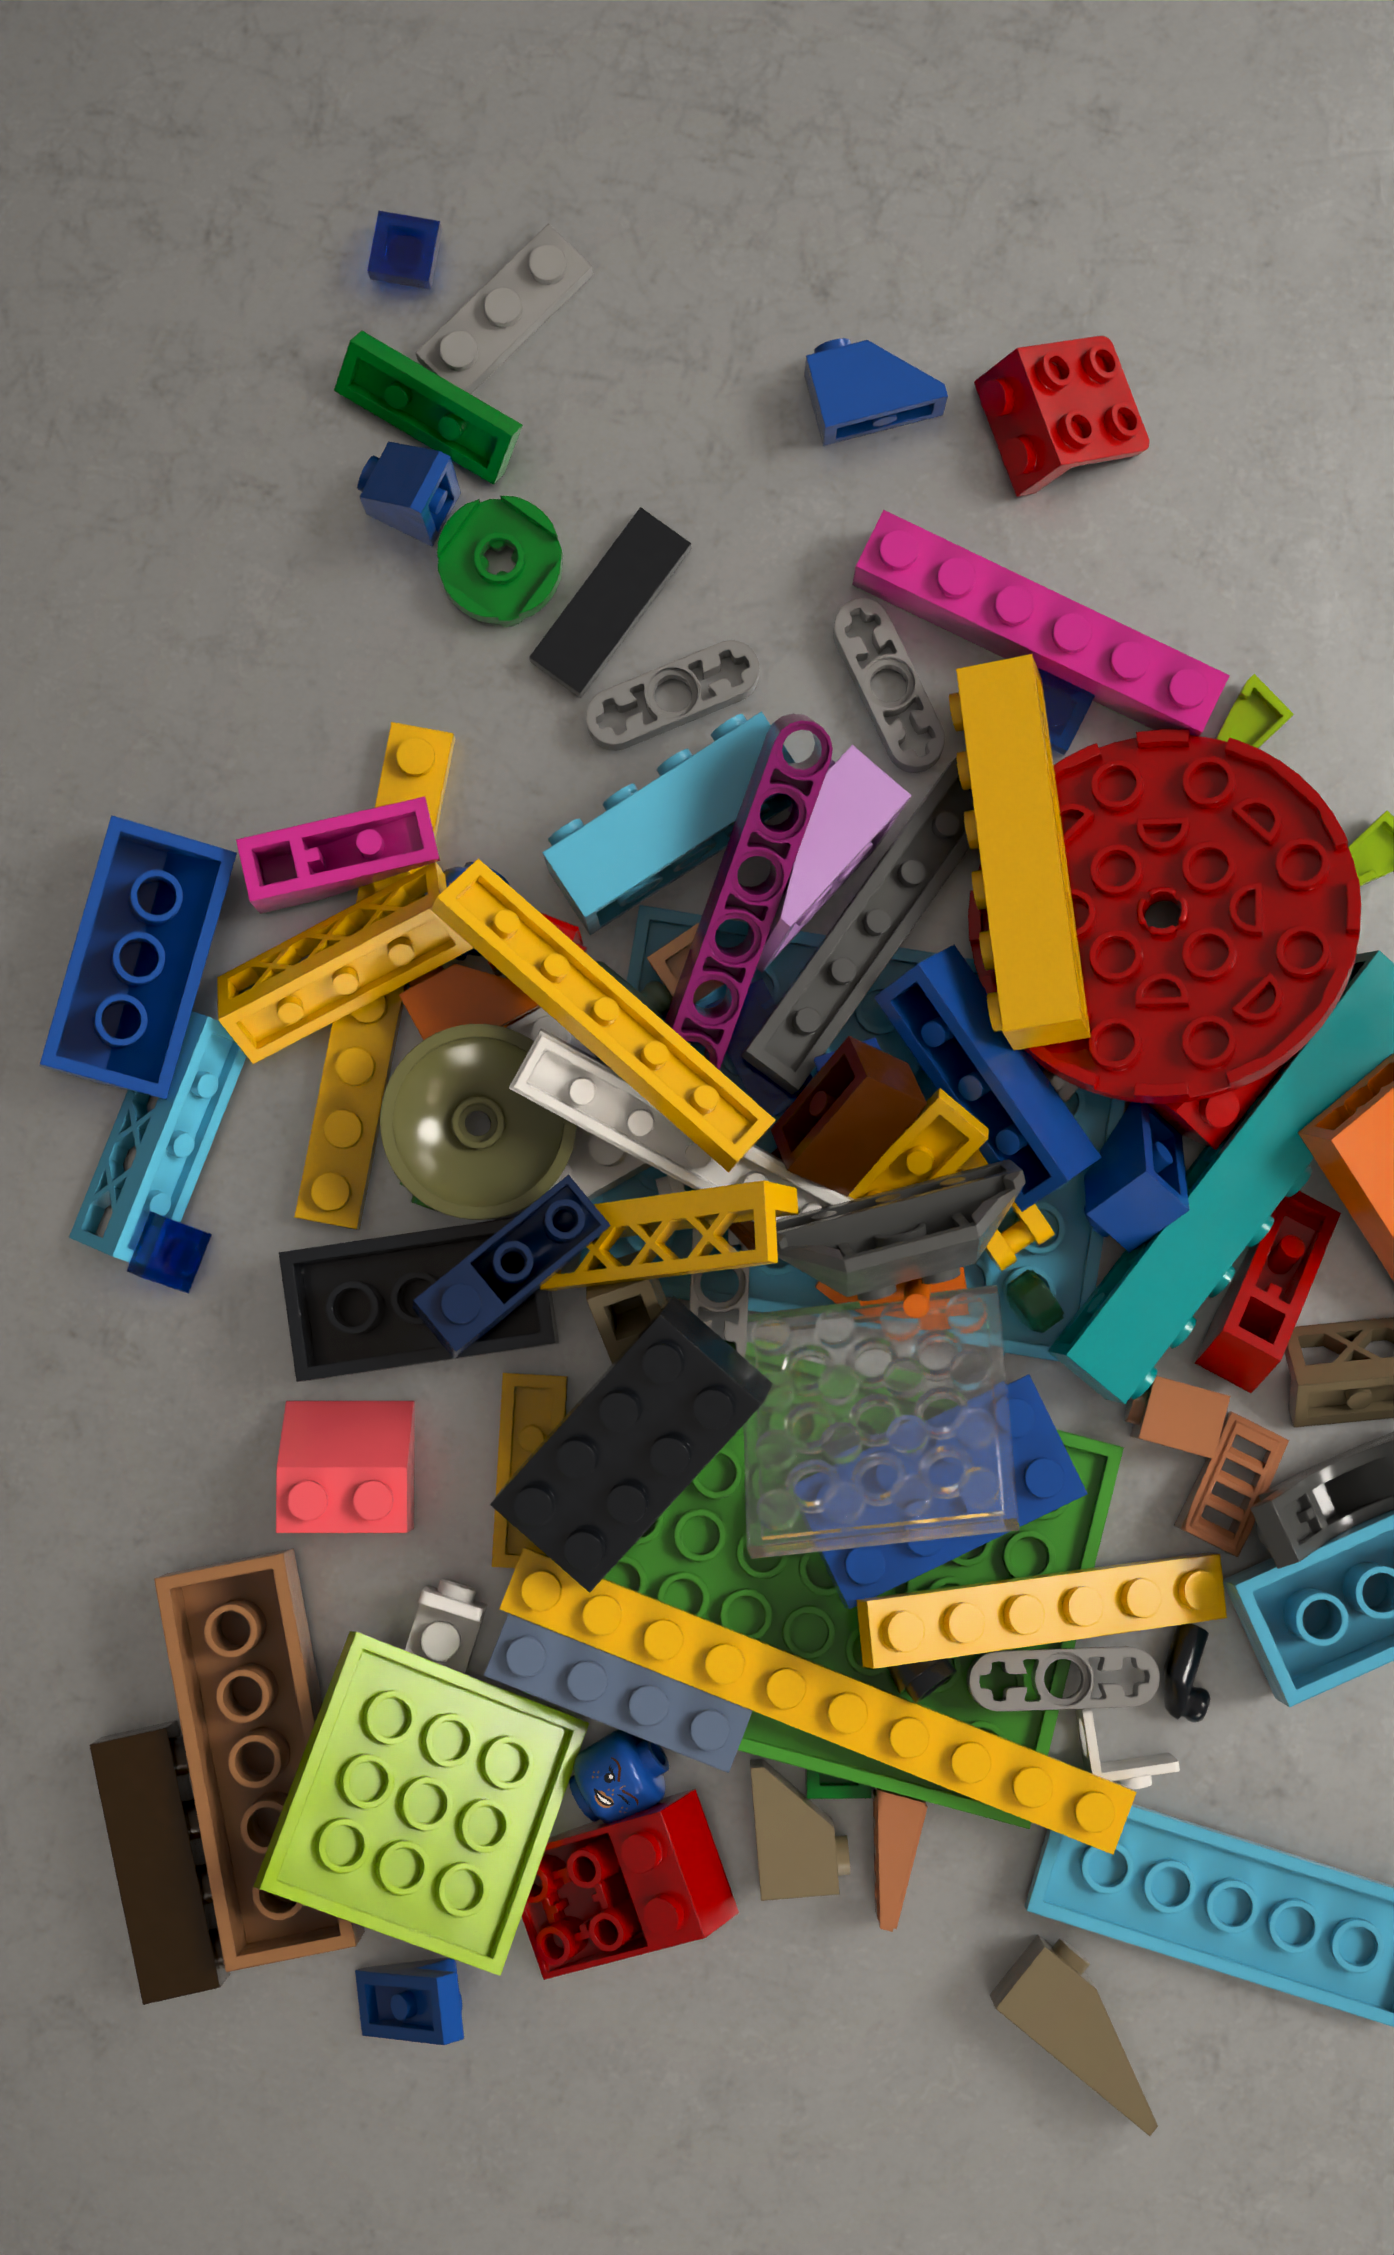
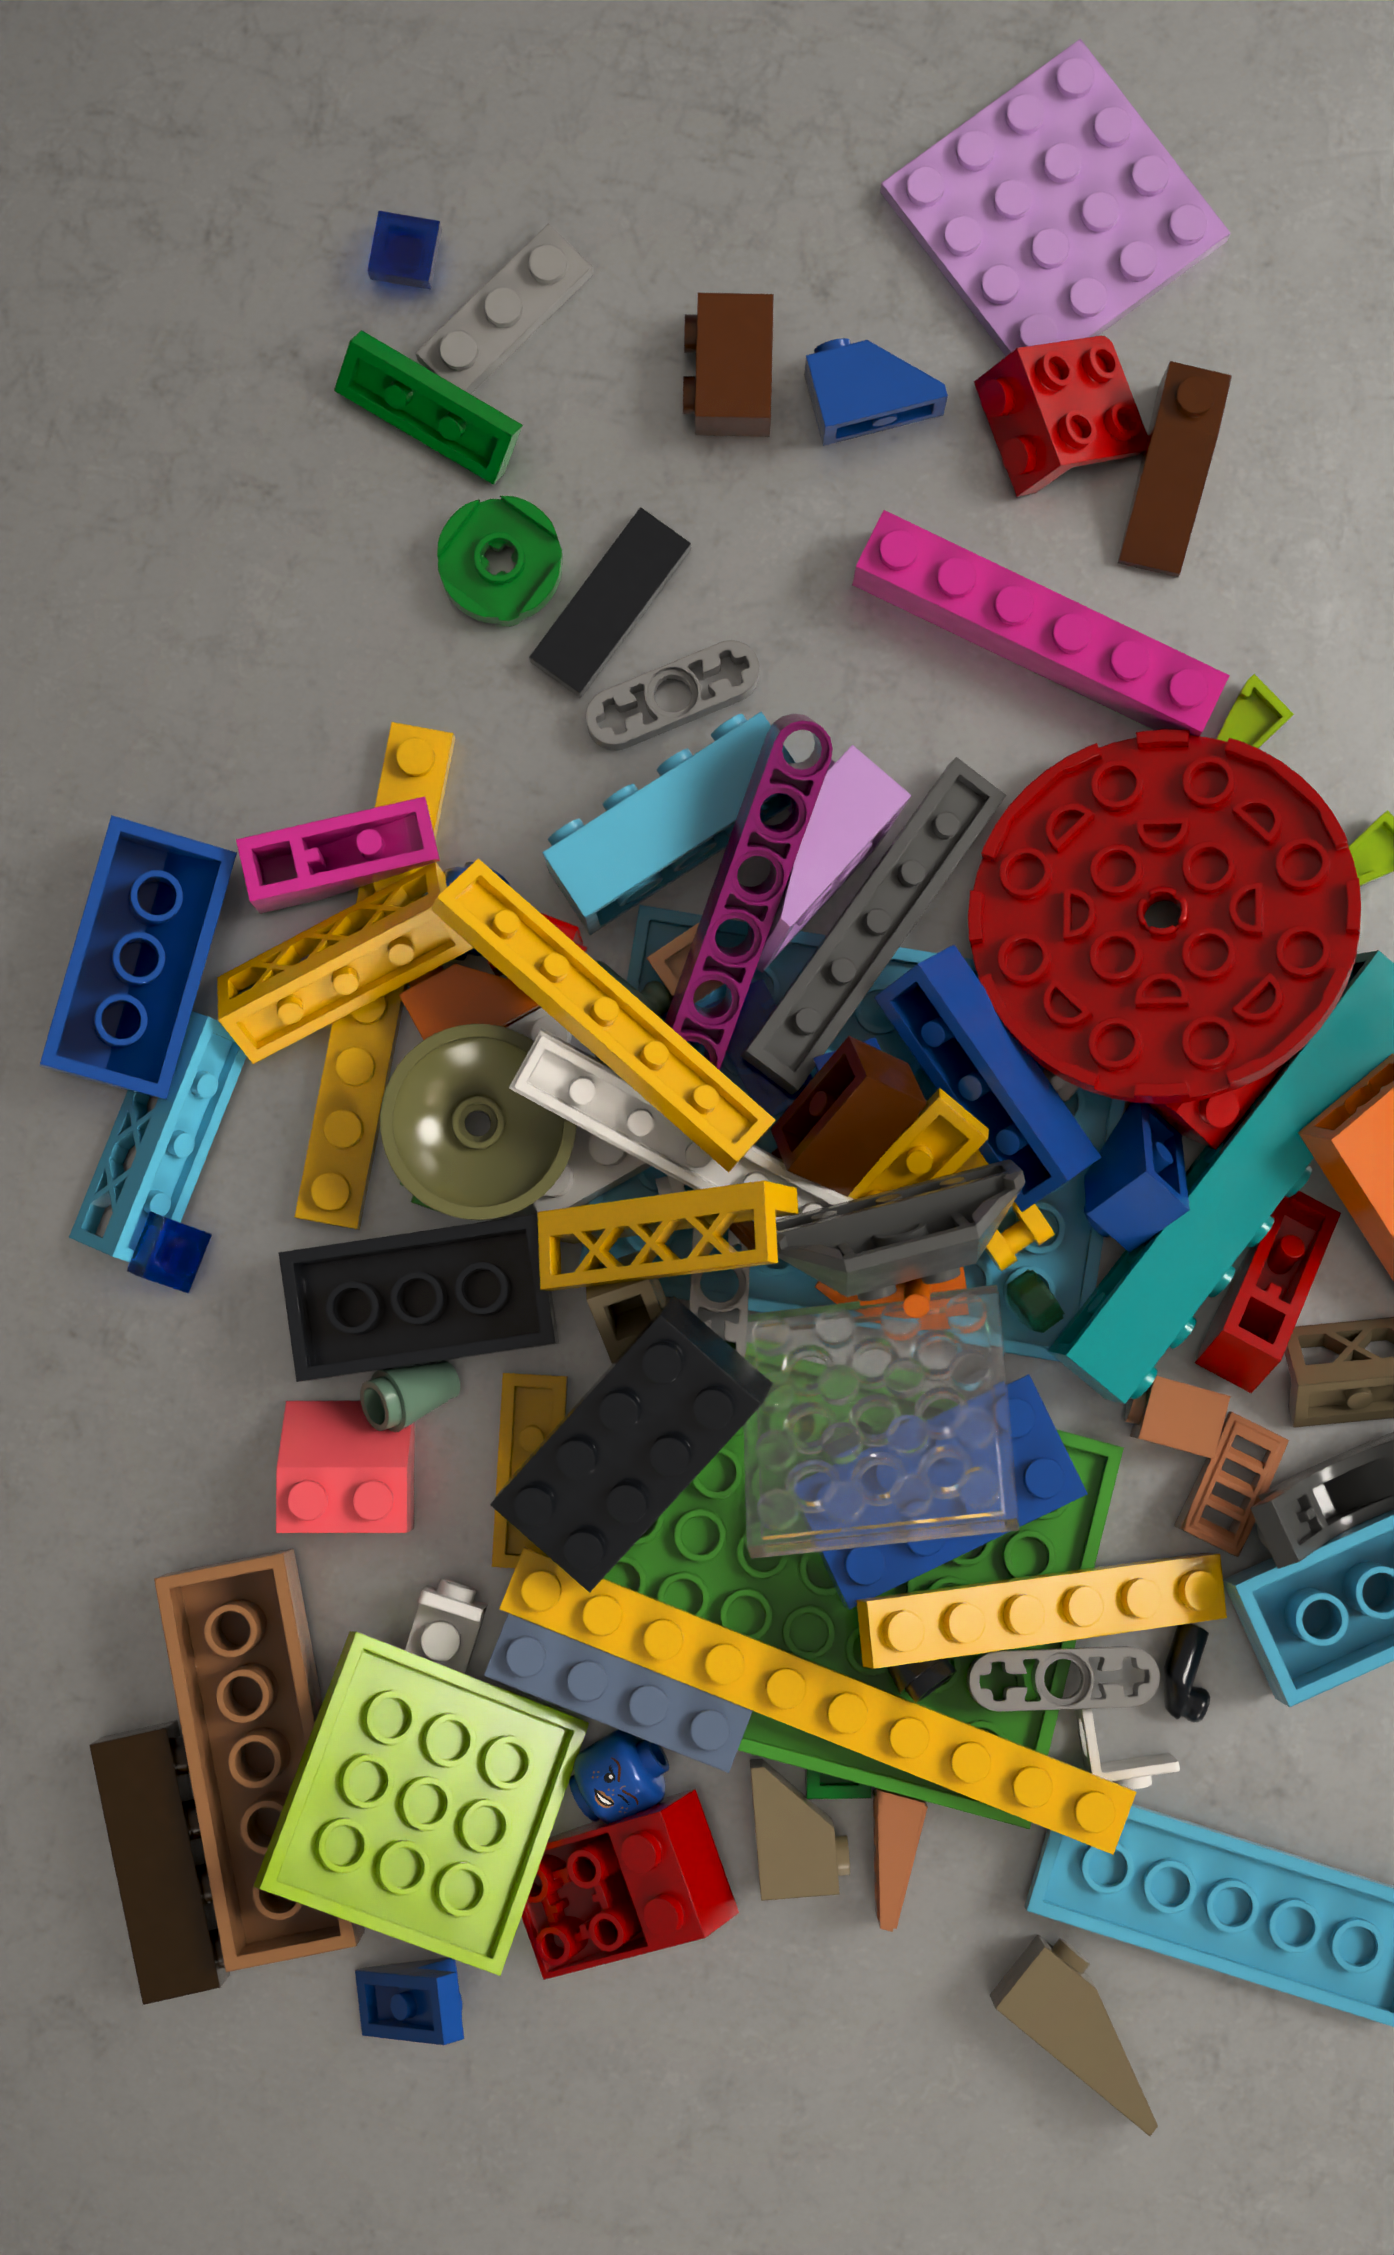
(406, 1394): none -> sand green cone
(410, 490): blue slope -> none
(509, 1266): dark blue slope -> none
(732, 364): none -> reddish brown brick
(854, 650): light grey beam -> none
(1021, 854): yellow brick -> none
(1055, 207): none -> lavender plate
(1065, 709): clear blue plate -> none
(1174, 467): none -> reddish brown slope

